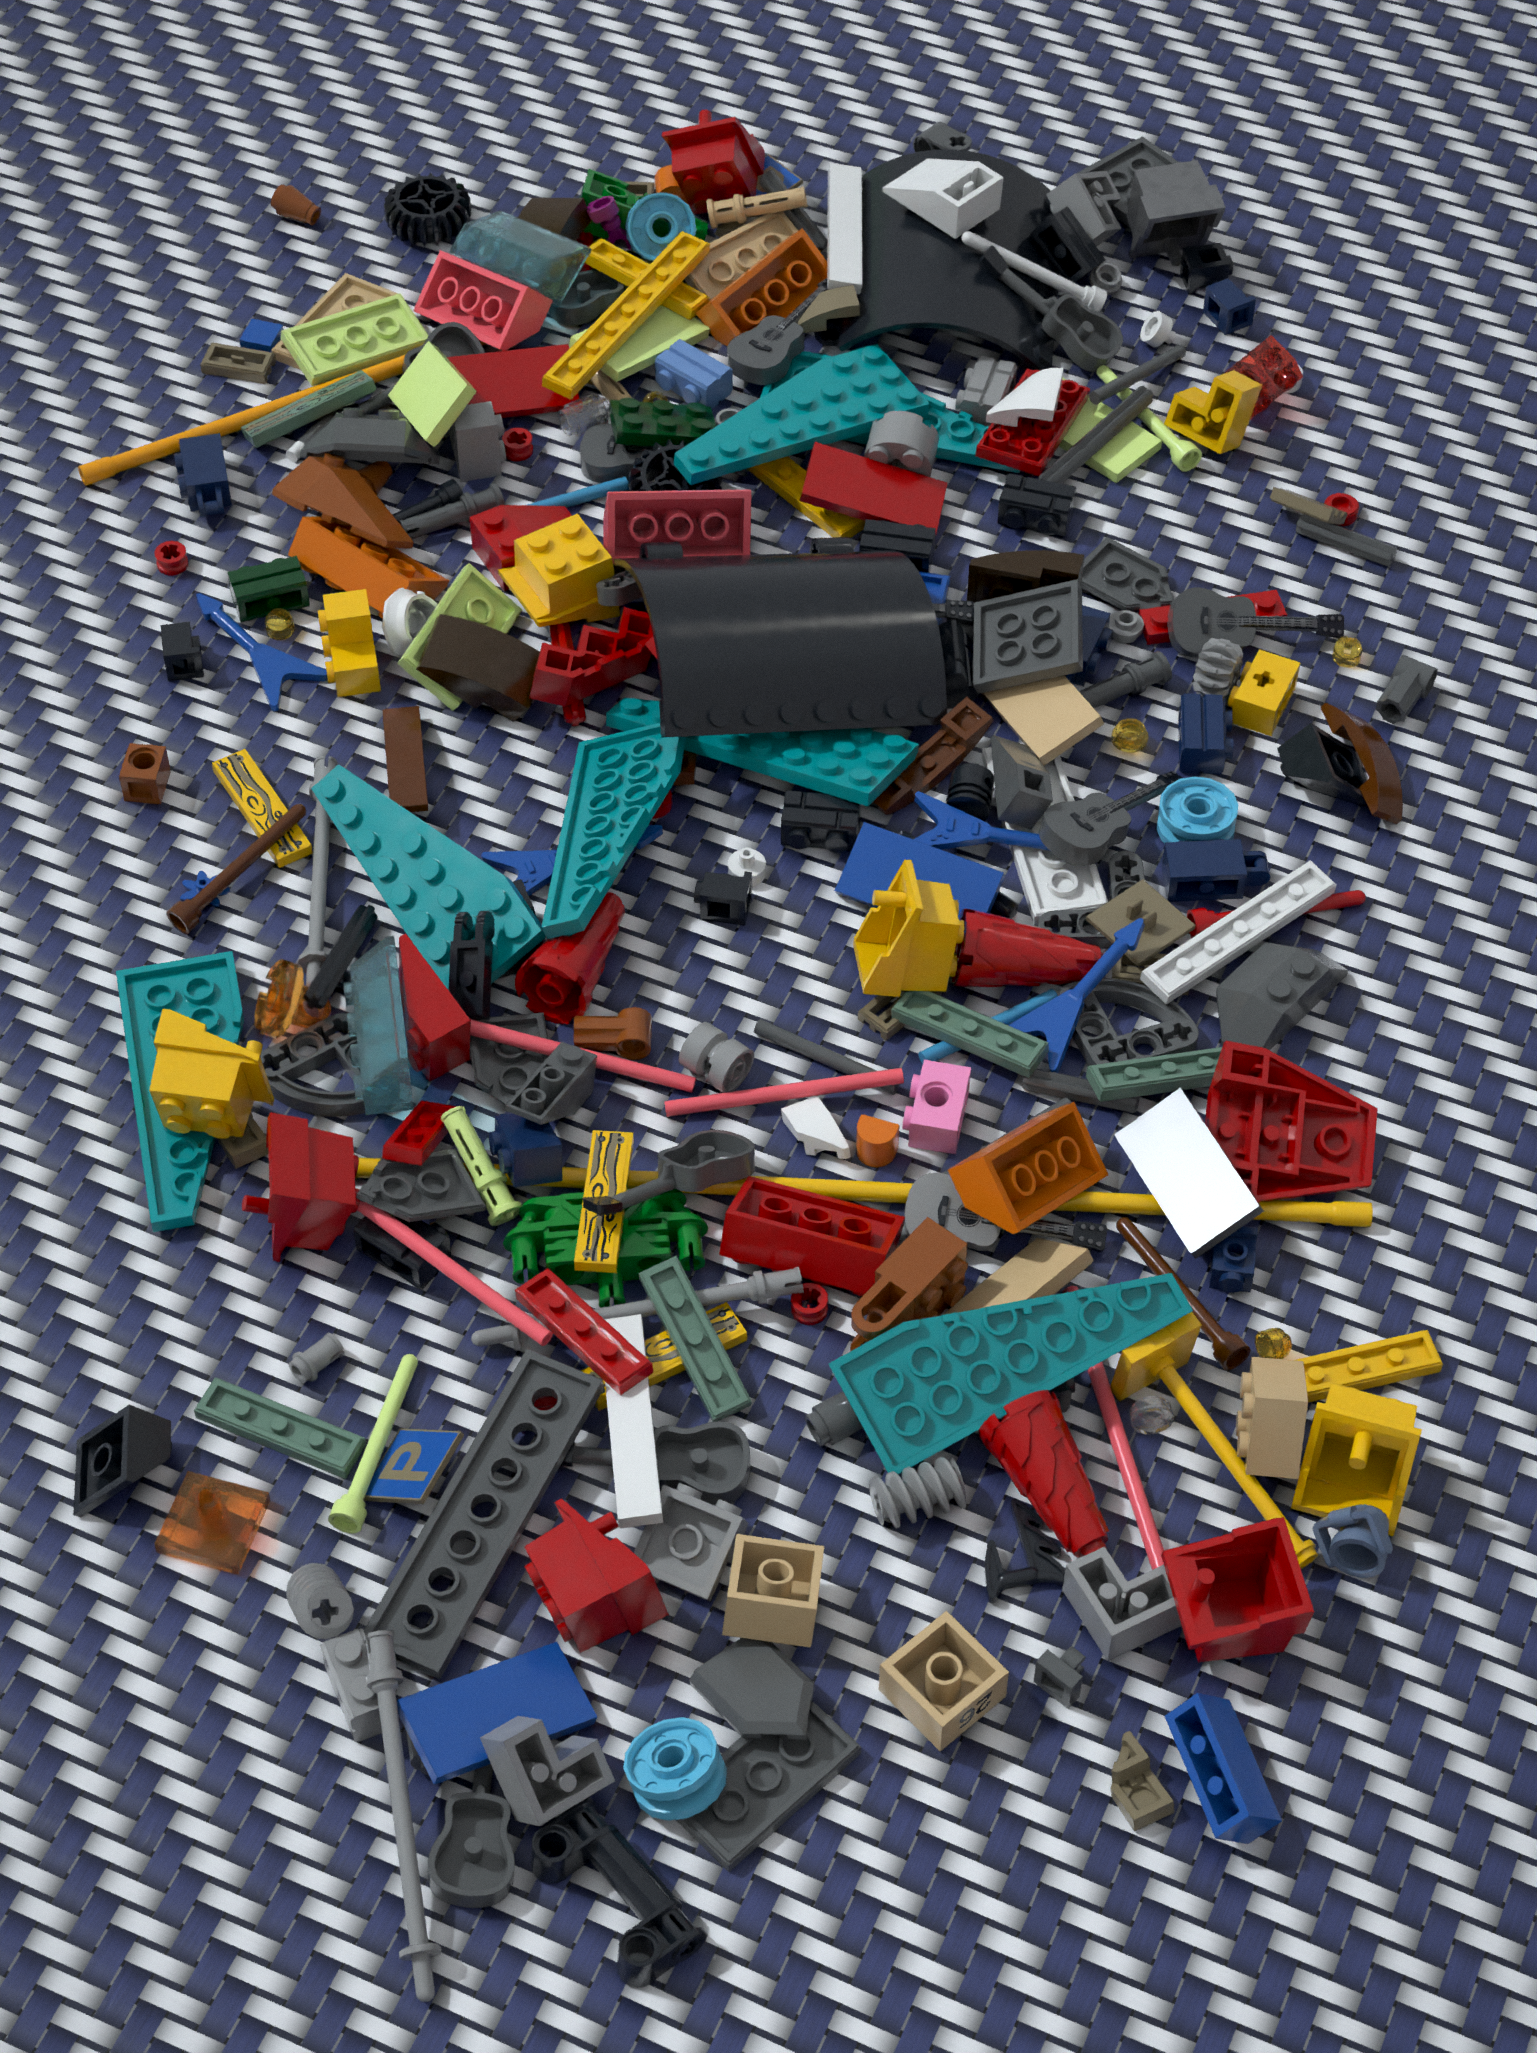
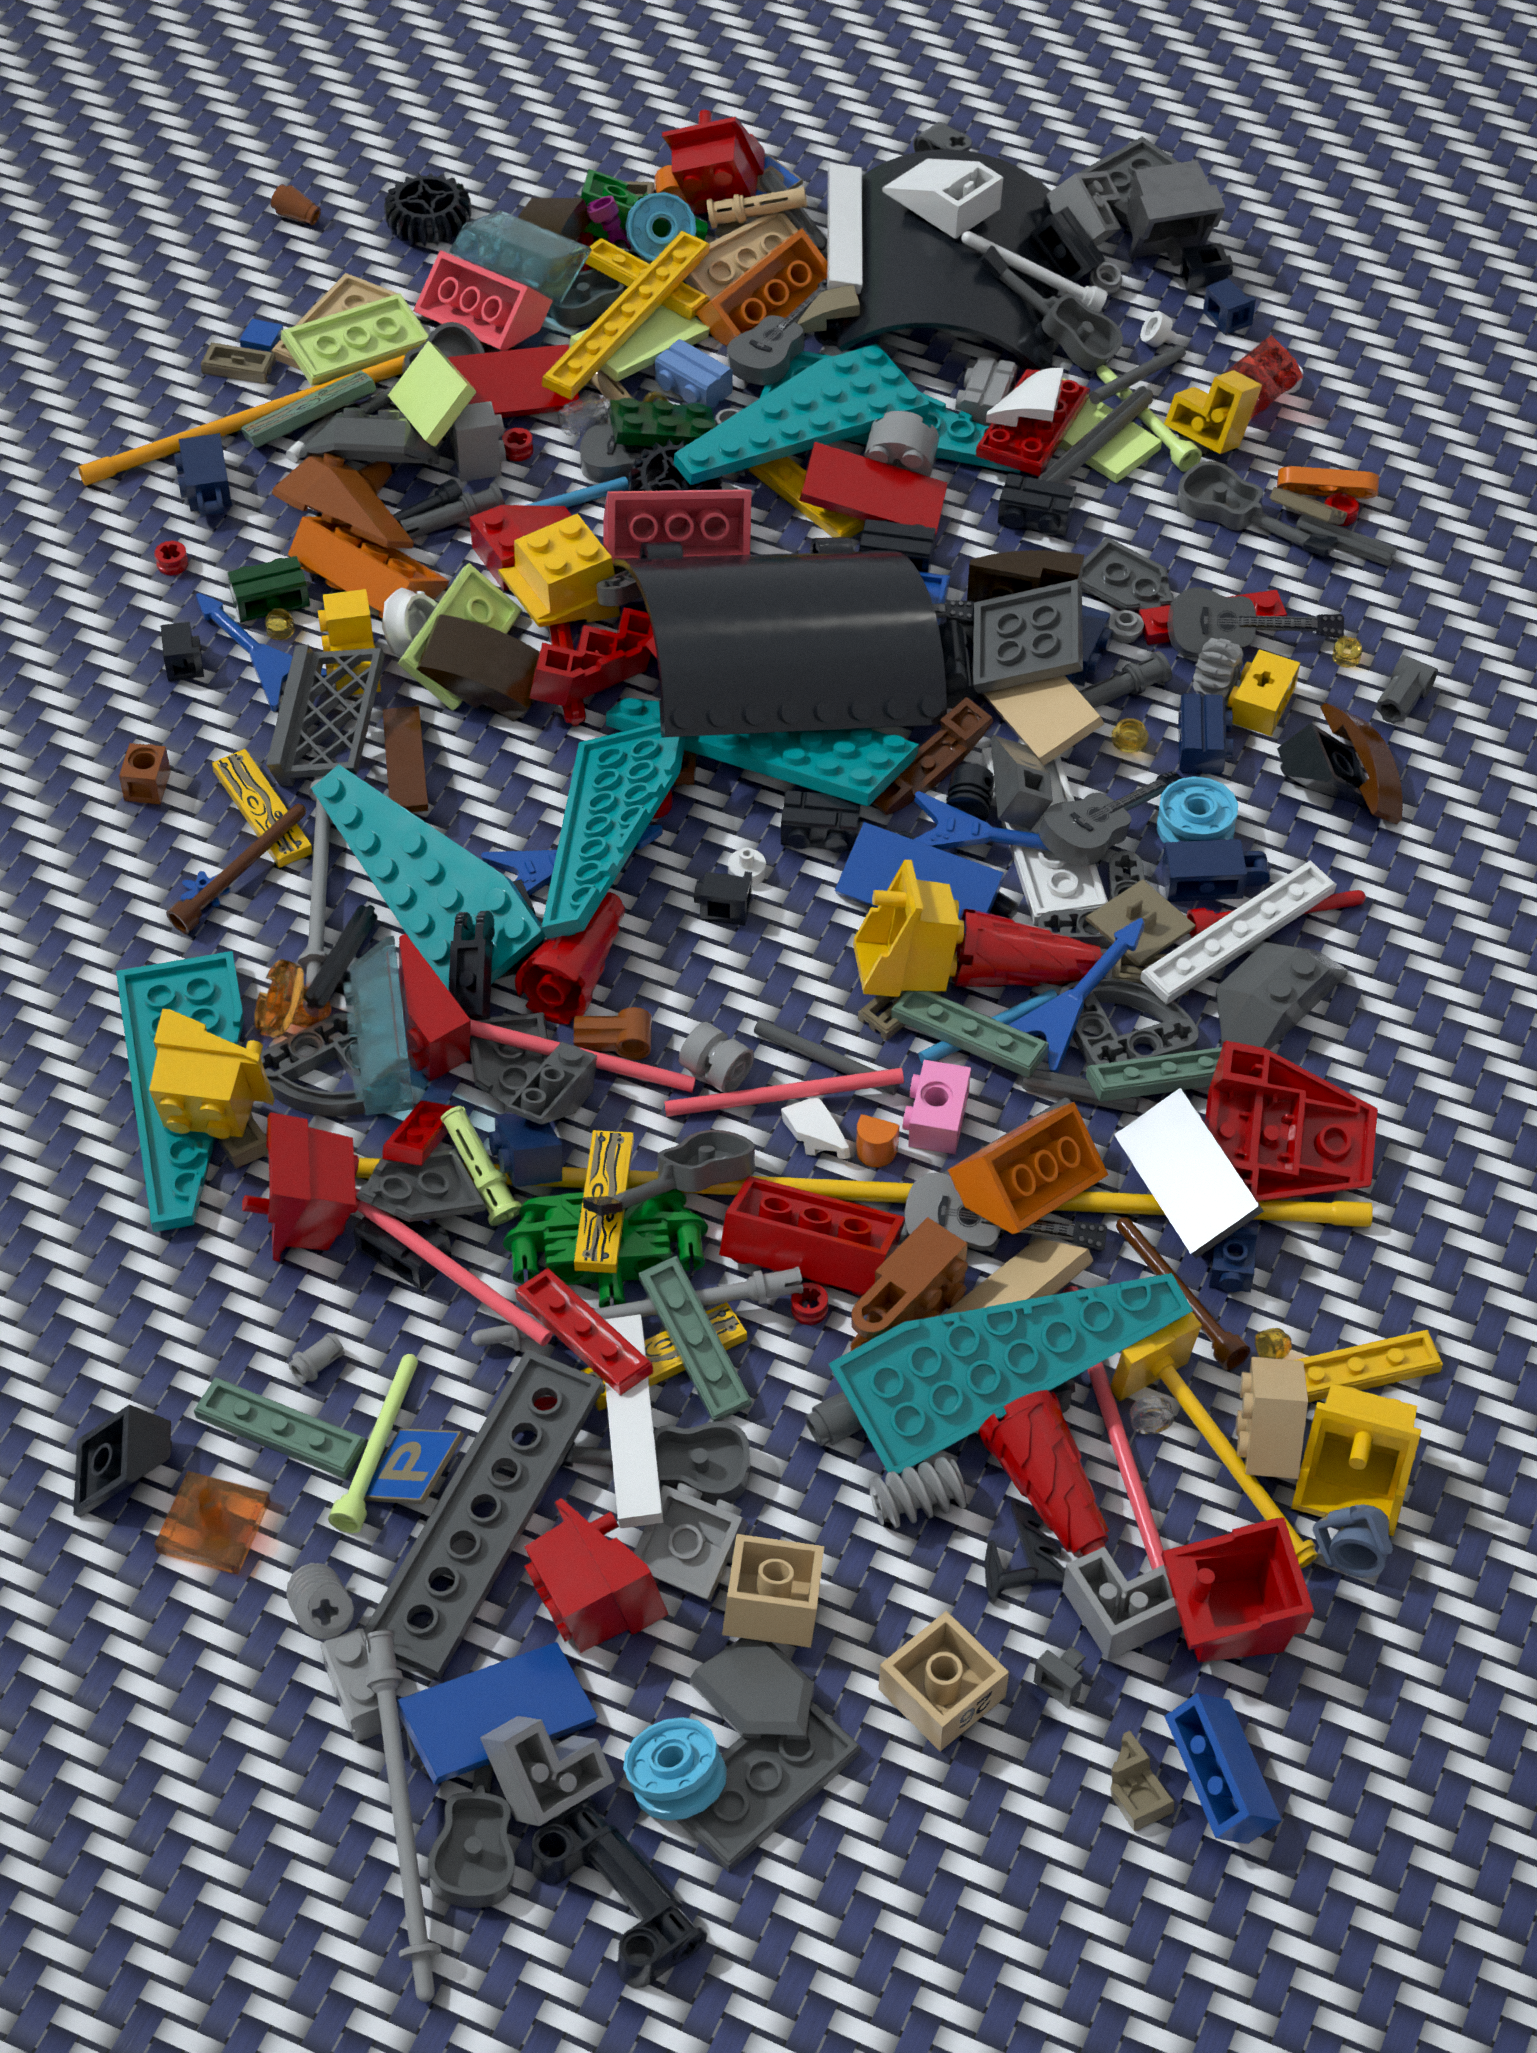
(299, 713): none -> dark grey fence
(1219, 495): none -> dark grey piece
(1328, 481): none -> orange beam

